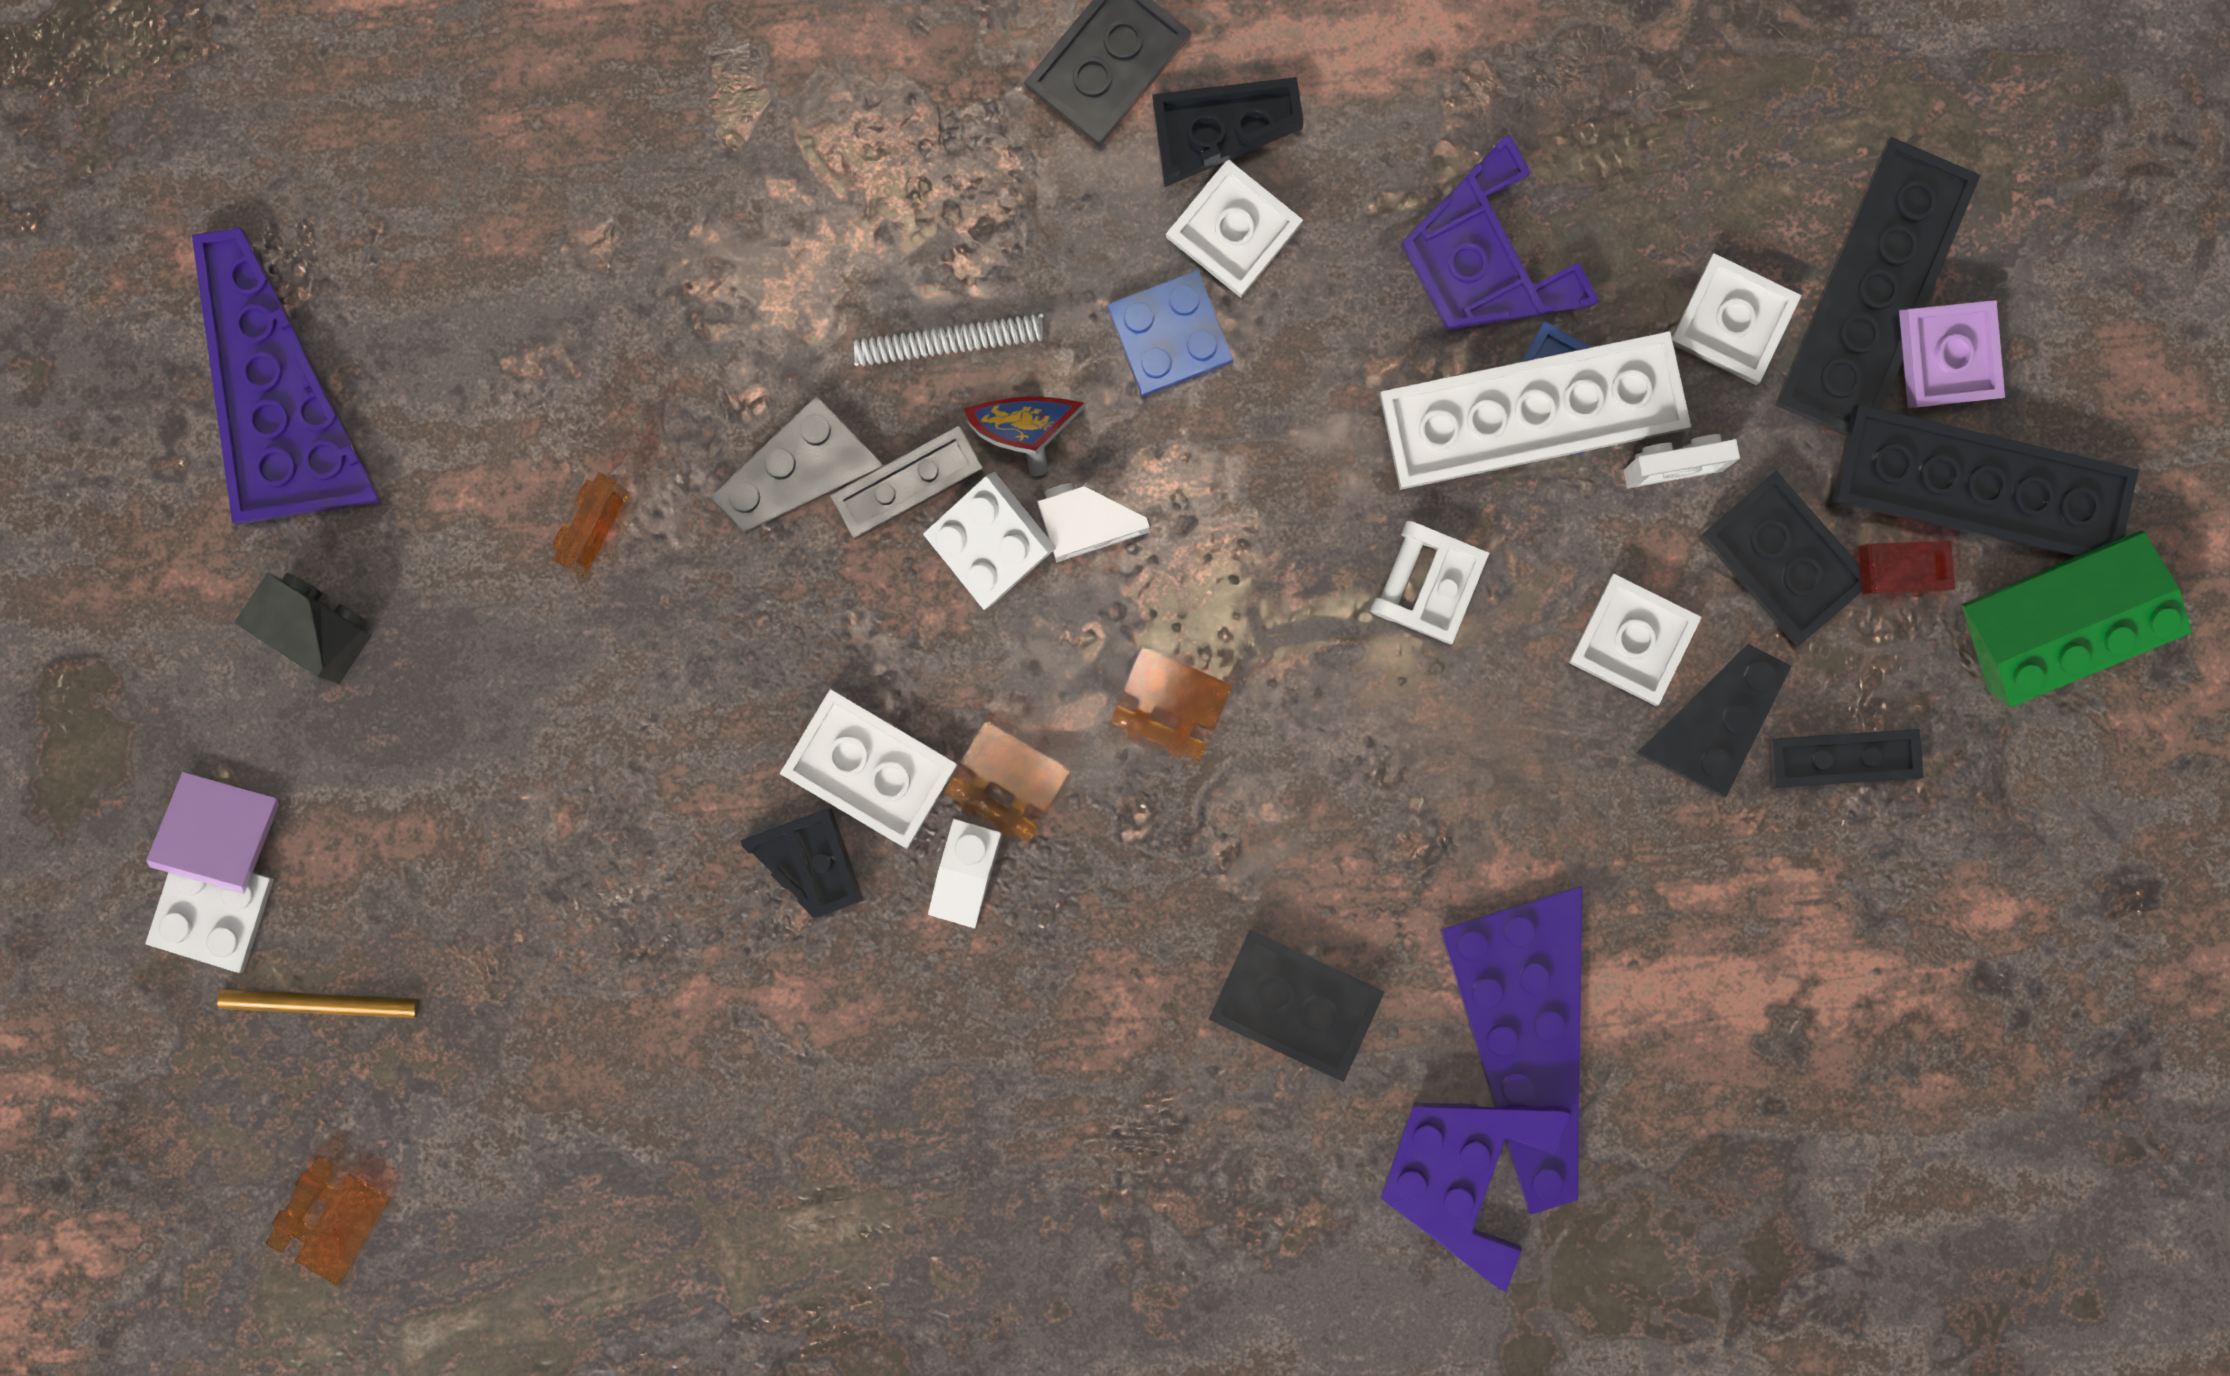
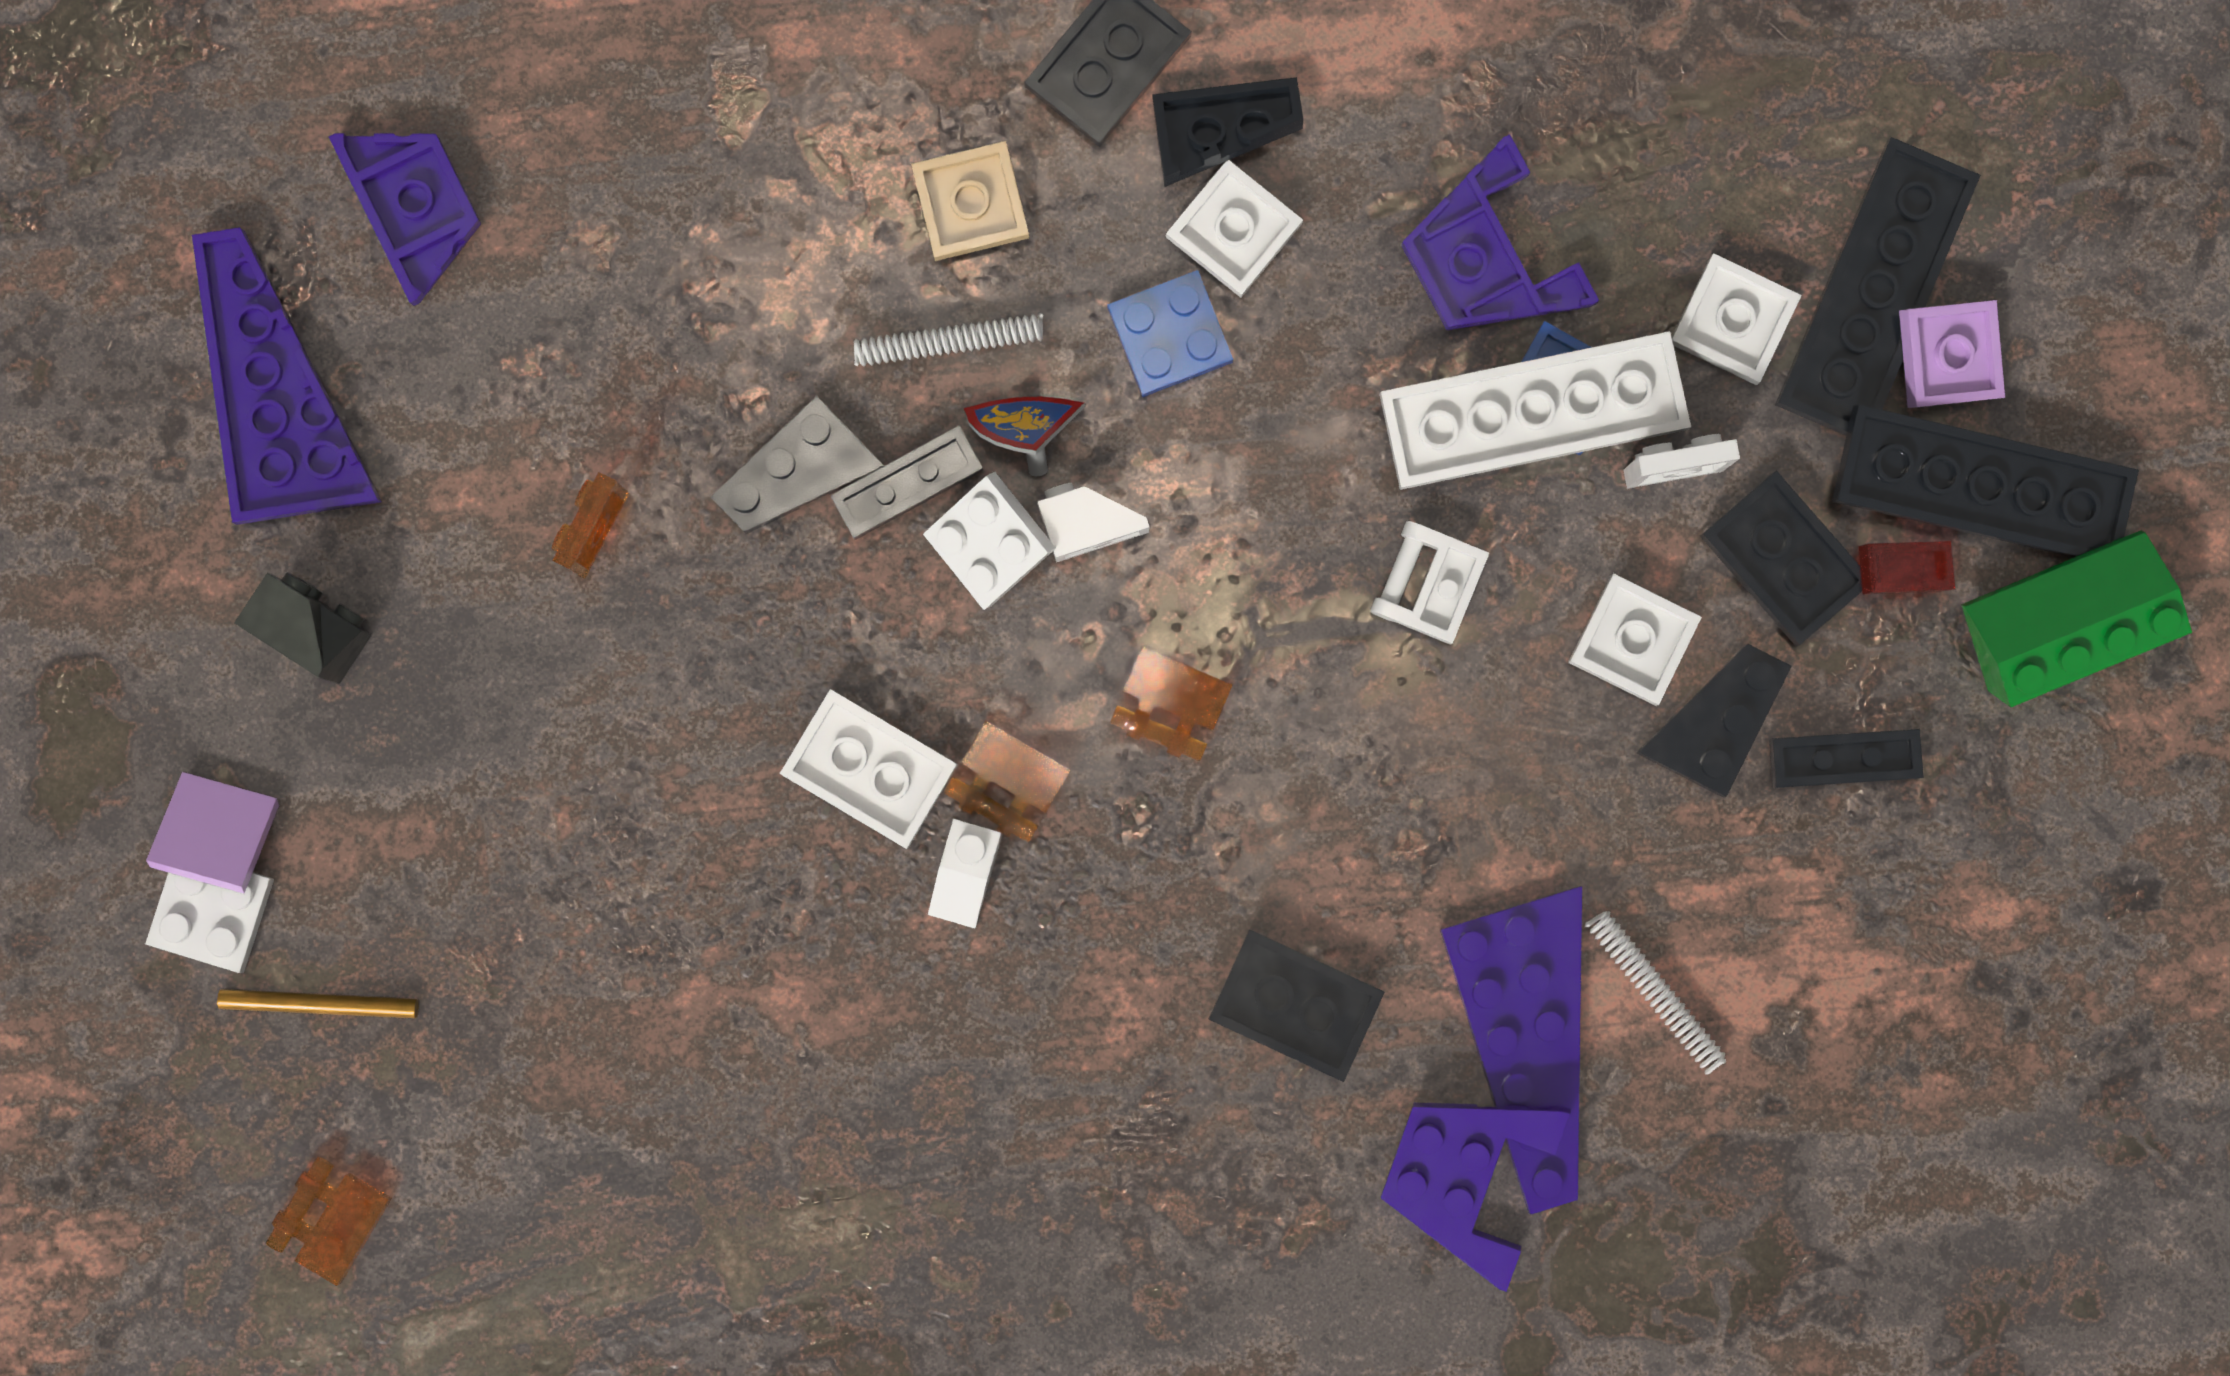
(410, 202): none -> dark purple wing
(809, 862): black wing -> none
(970, 201): none -> tan plate
(1646, 968): none -> white piece

